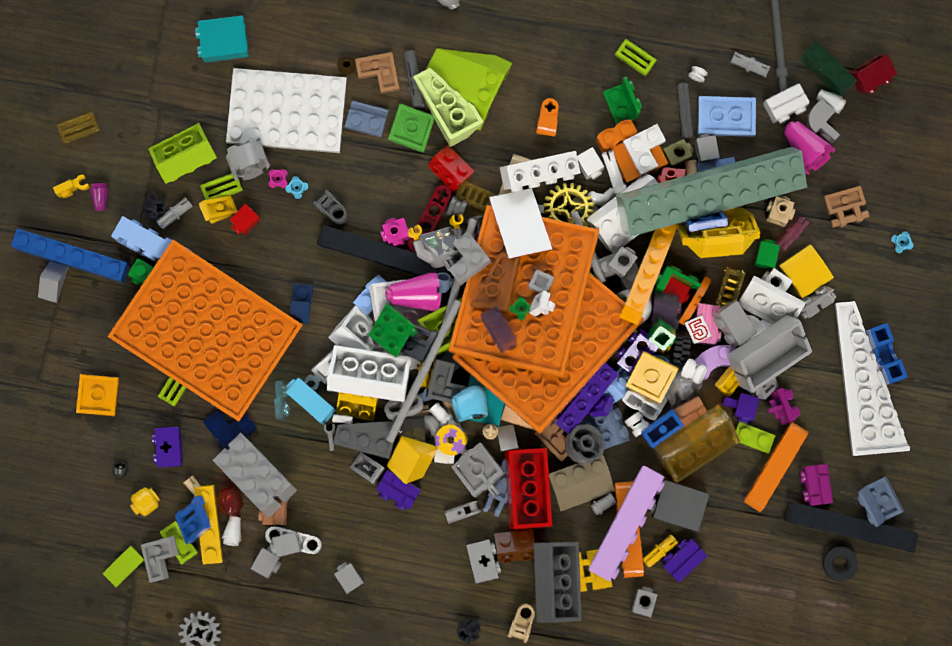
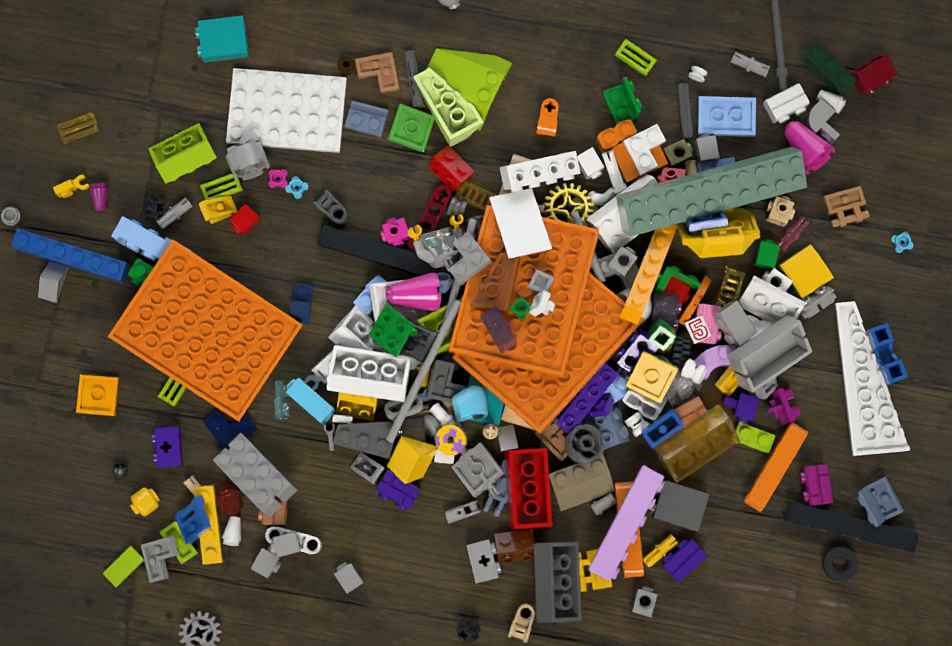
(10, 216): none -> light grey plate

